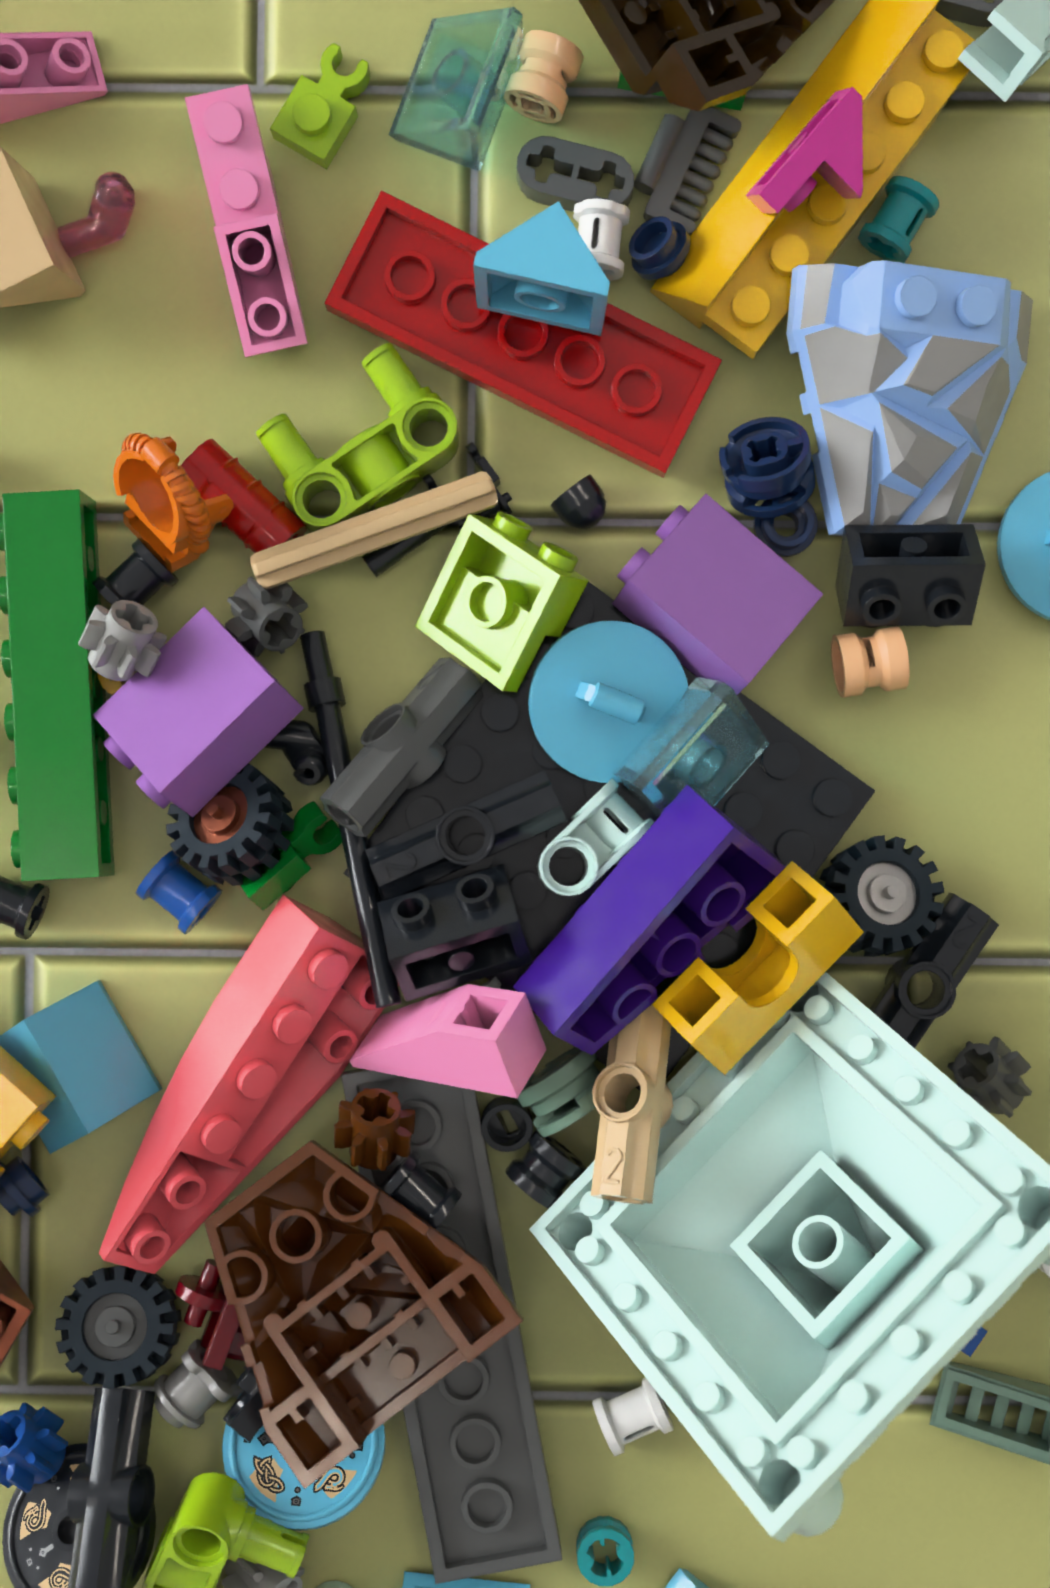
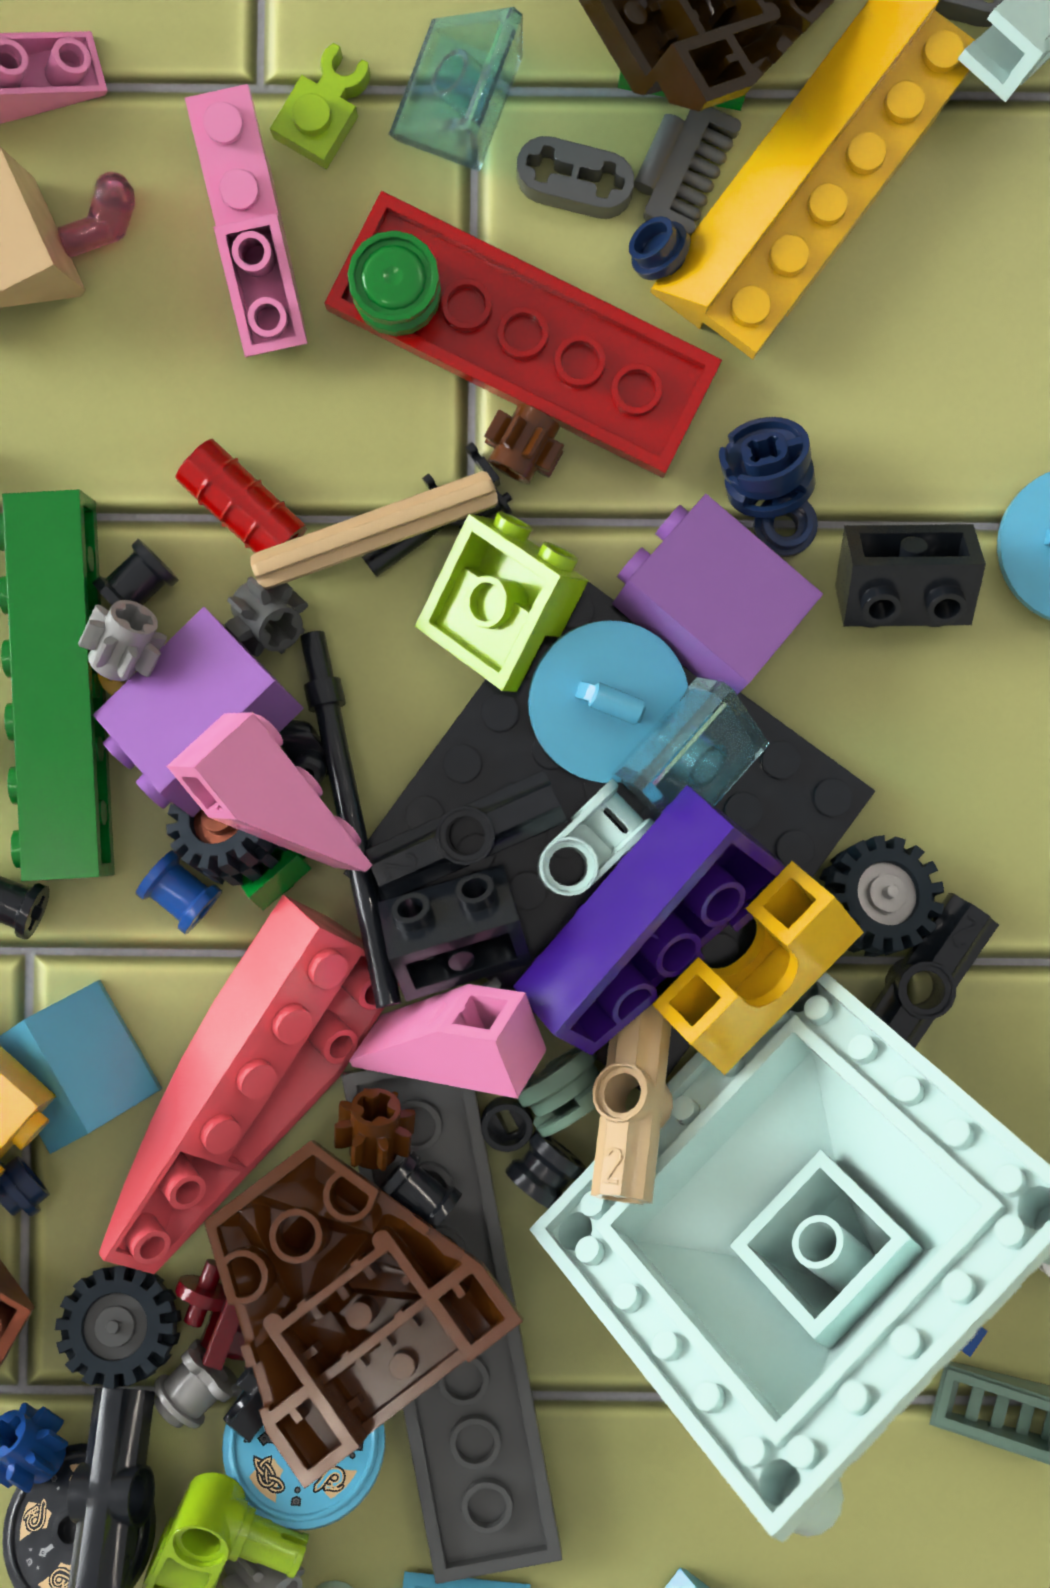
(164, 501): orange piece -> none
(252, 785): none -> bright pink slope
(375, 464): lime piece -> none
(394, 283): none -> green wheel
(402, 747): dark grey piece -> none
(524, 443): none -> reddish brown gear
(542, 81): light nougat wheel -> none
(543, 274): medium azure slope -> none
(581, 504): black hinge -> none
(601, 230): white bush -> none
(609, 1572): teal bush -> none
(632, 1416): white bush -> none
(827, 145): dark pink slope -> none
(870, 661): light nougat wheel -> none
(898, 219): teal bush -> none
(904, 384): wedge -> none
(992, 1075): dark grey gear -> none

